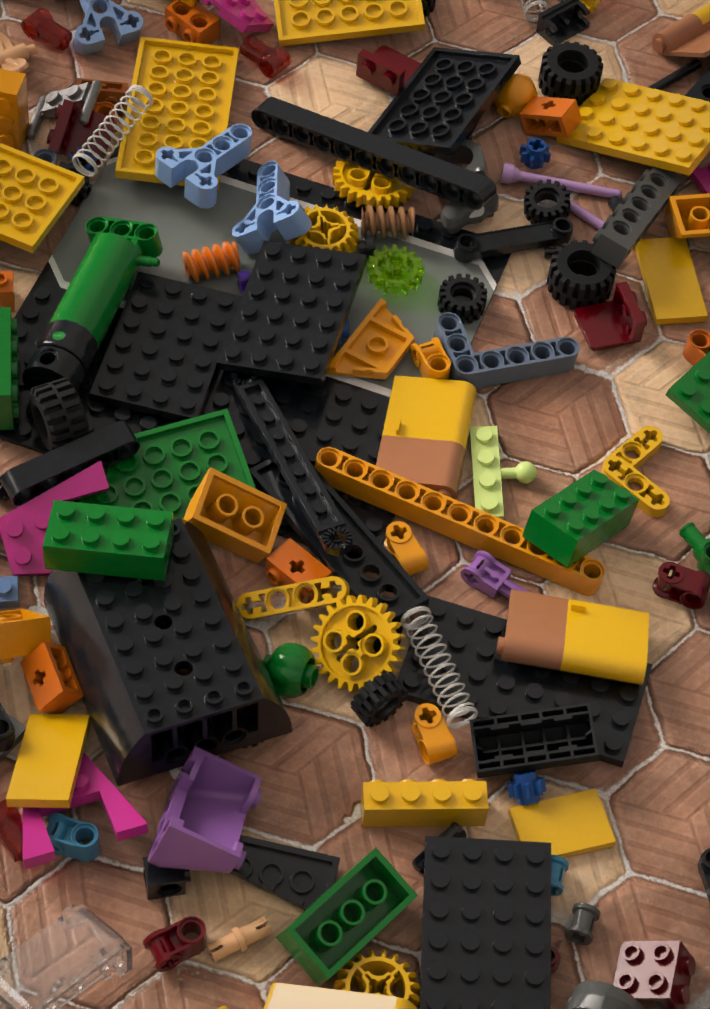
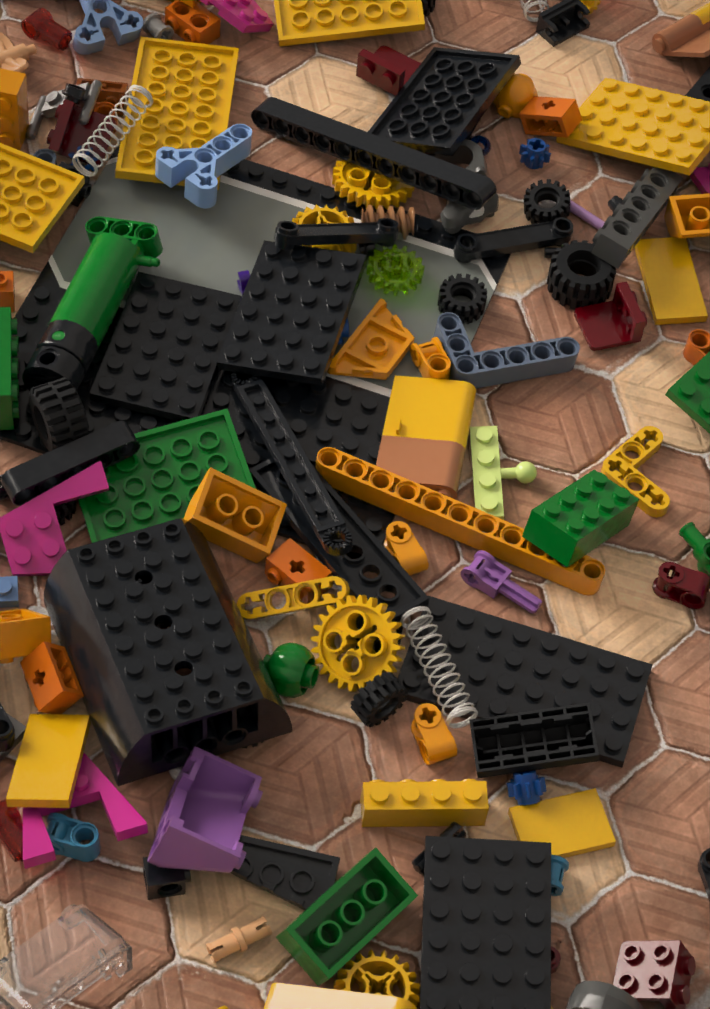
(74, 93): none -> black plate
(108, 540): green brick -> none
(156, 27): none -> light grey bush
(171, 947): dark red piece -> none
(211, 261): orange piece -> none
(270, 60): clear red piece -> none
(271, 211): light blue beam -> none
(290, 234): none -> black piece
(484, 141): none -> clear blue hinge
(511, 174): lavender piece -> none
(570, 71): black tyre -> none
(575, 637): door -> none
(582, 923): dark grey bush -> none
(676, 75): black bar -> none

